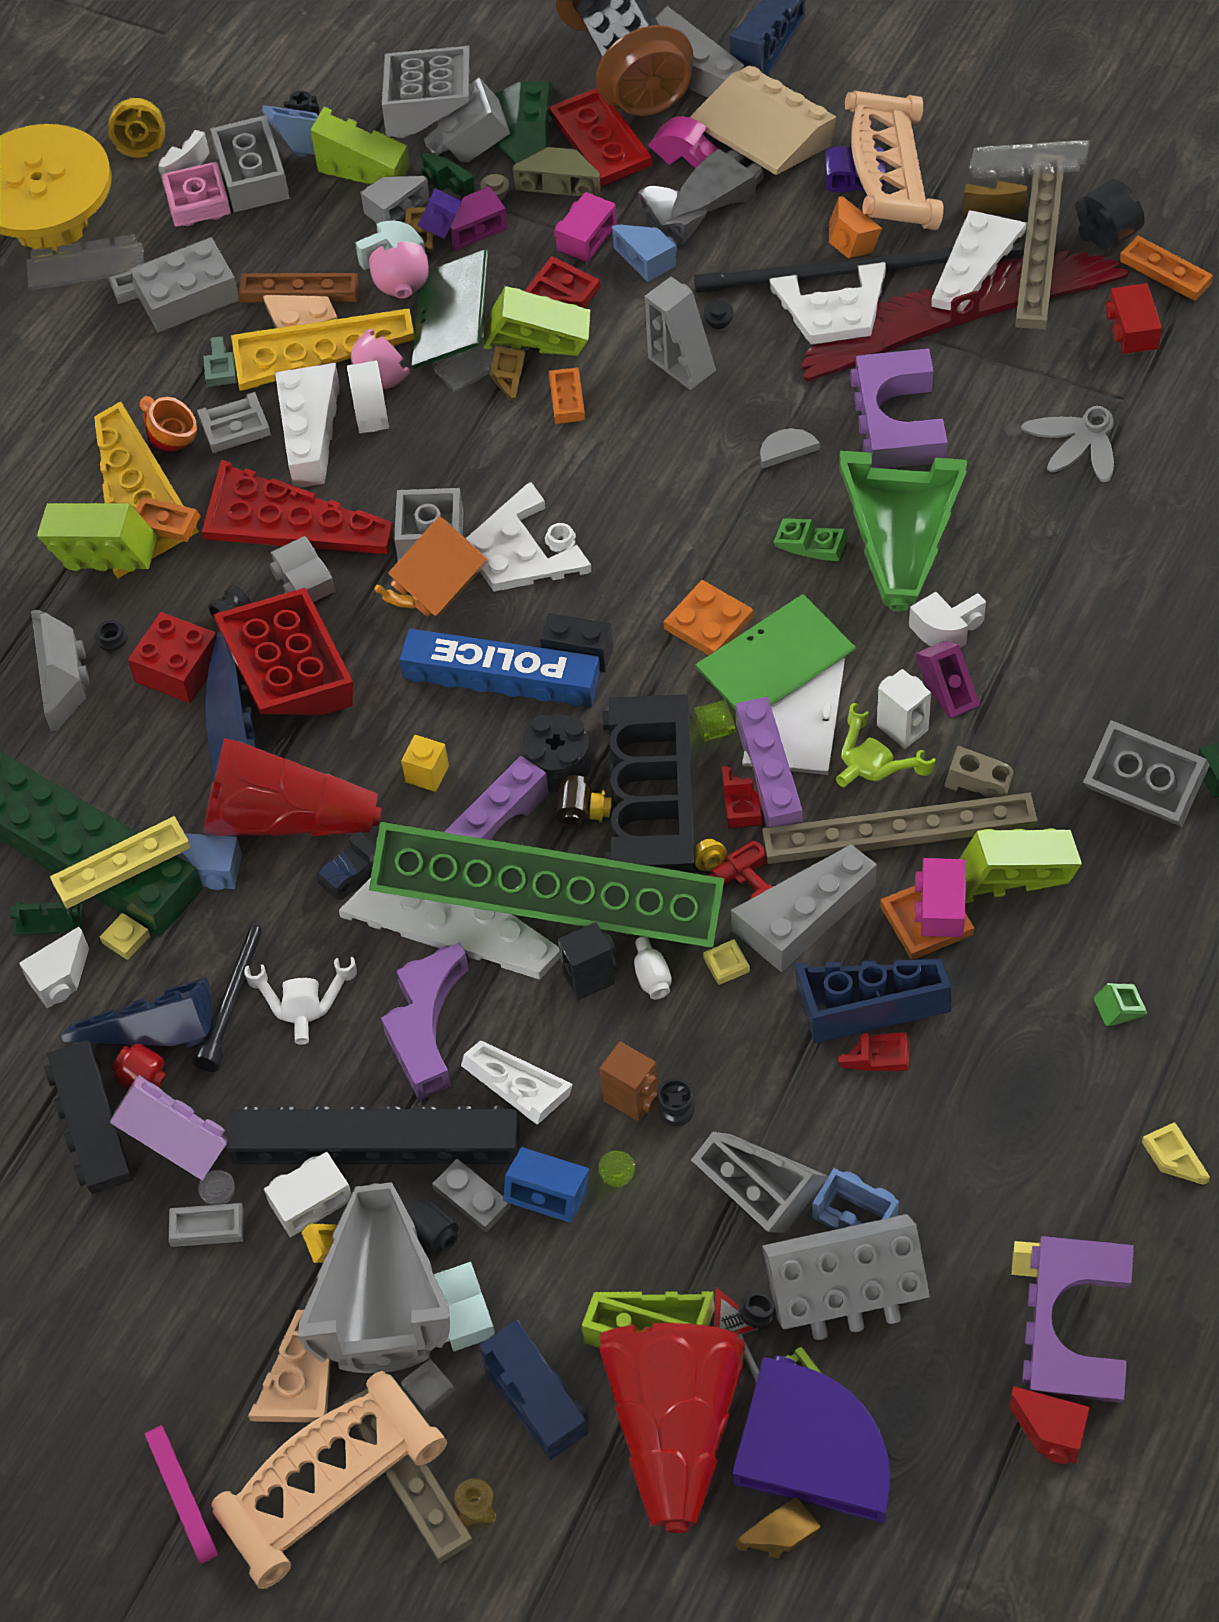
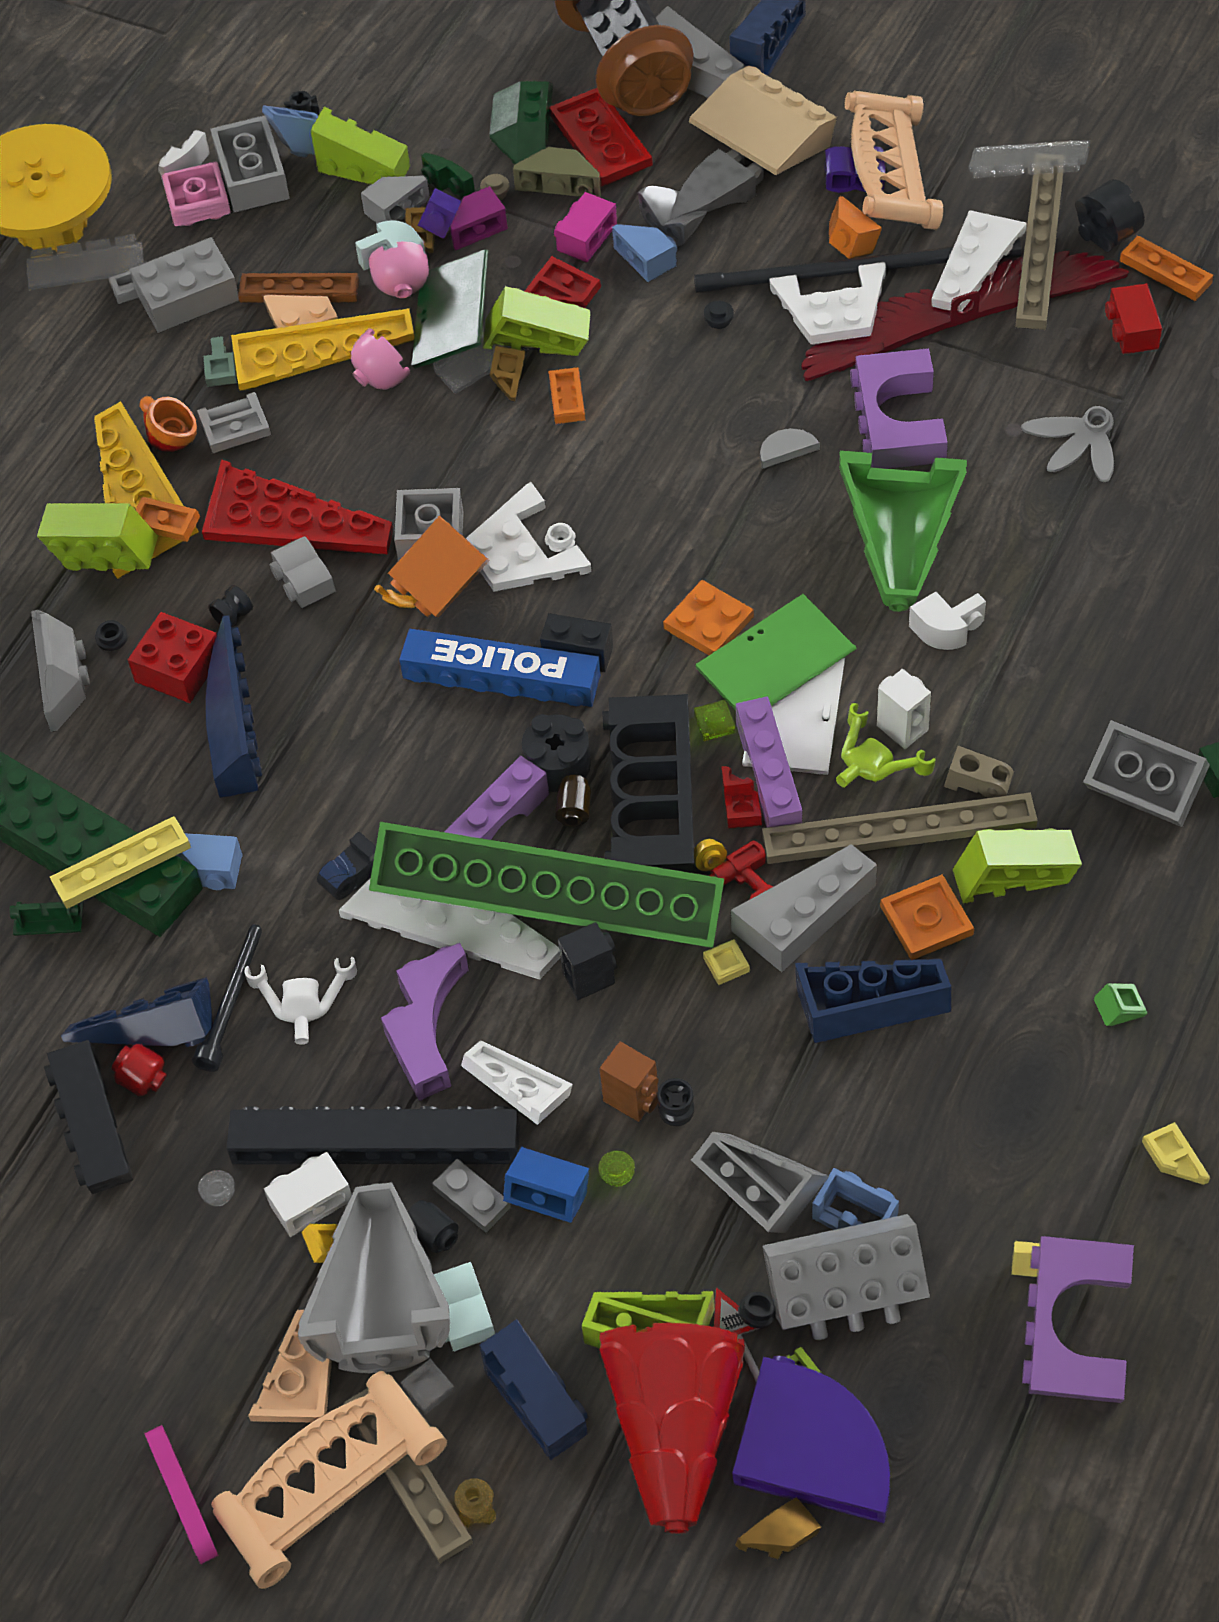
(57, 967): white slope -> none
(125, 936): light yellow plate -> none
(136, 127): yellow cylinder -> none
(169, 1127): lavender wedge -> none
(206, 1224): light grey tile -> none
(280, 797): red cone -> none
(287, 656): red slope -> none
(307, 416): white wedge -> none
(368, 397): white brick -> none
(423, 87): light grey slope -> none
(425, 763): yellow brick -> none
(471, 127): light grey hinge -> none
(599, 806): yellow plate -> none
(651, 970): white plant -> none
(677, 334): light grey wedge -> none
(682, 138): dark pink brick -> none
(803, 539): bright green slope -> none
(878, 1053): red slope -> none
(942, 897): dark pink brick -> none
(948, 677): magenta slope -> none
(1003, 200): pearl gold slope -> none
(1050, 1424): red slope -> none

